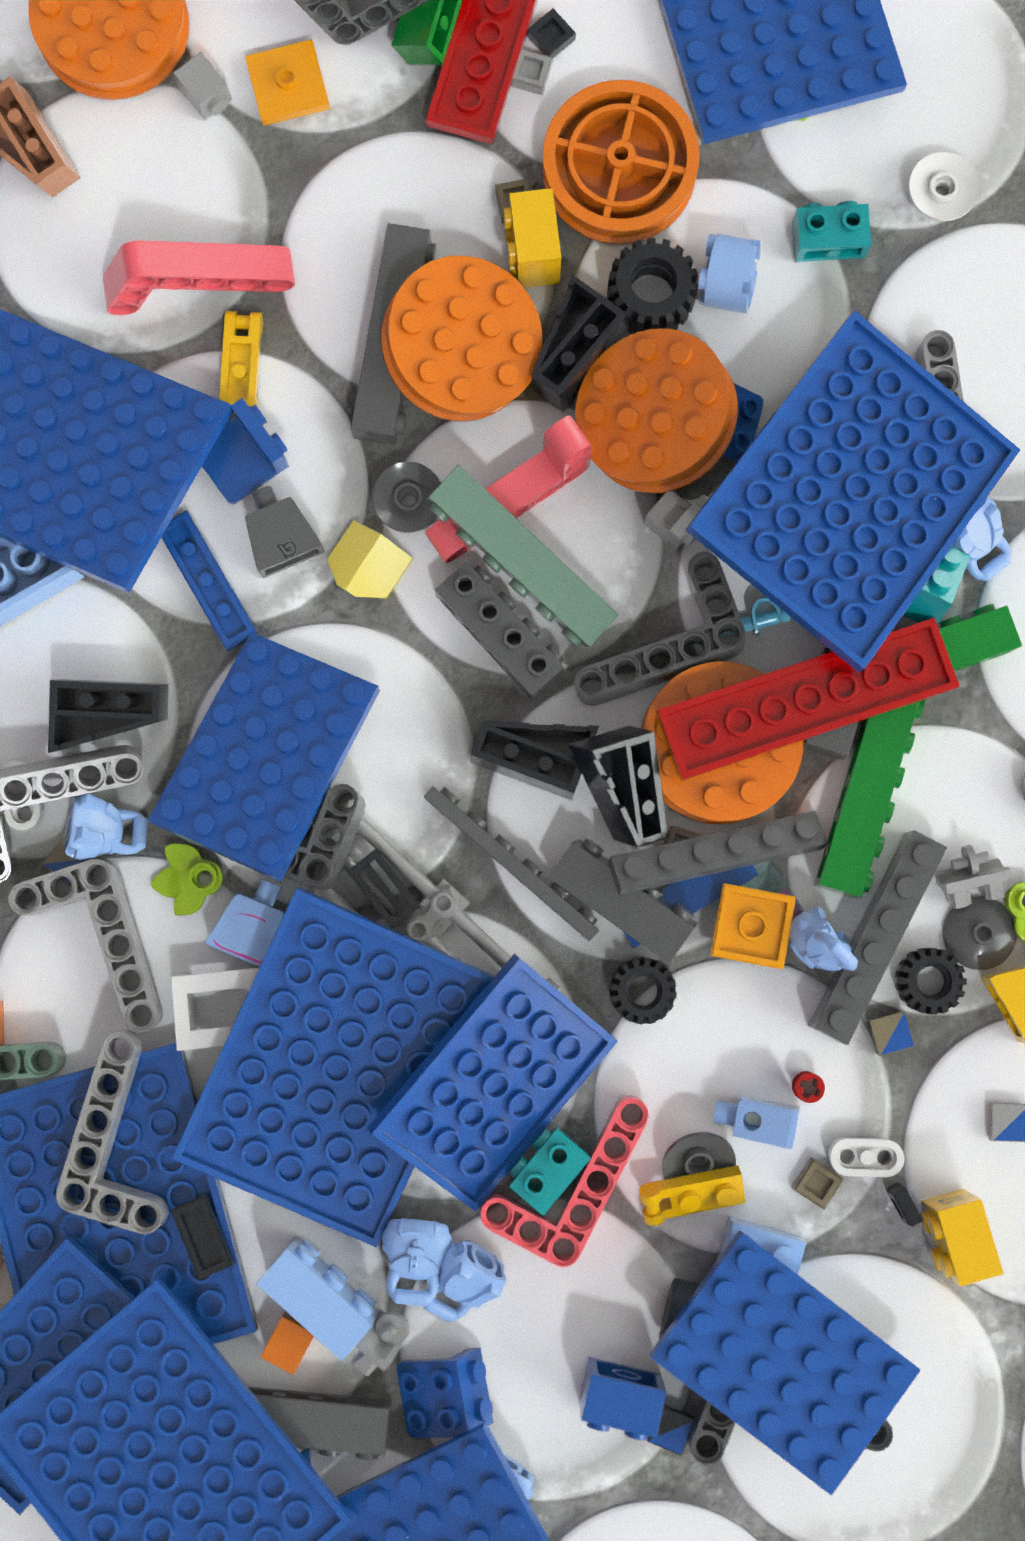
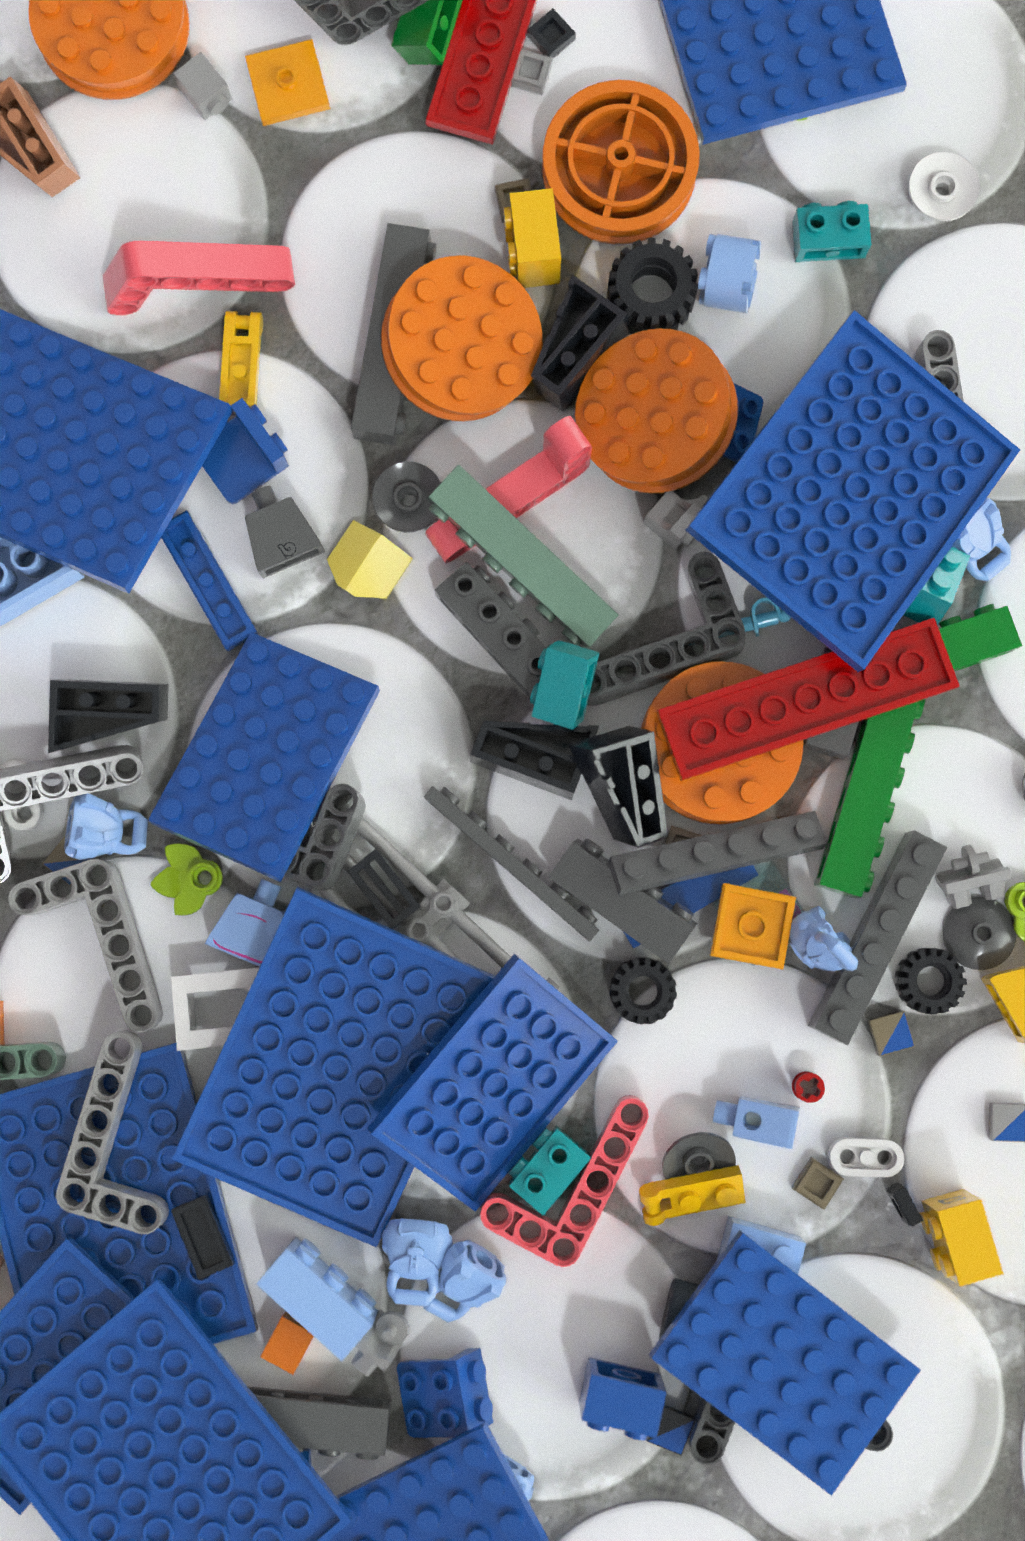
(564, 684): none -> teal brick

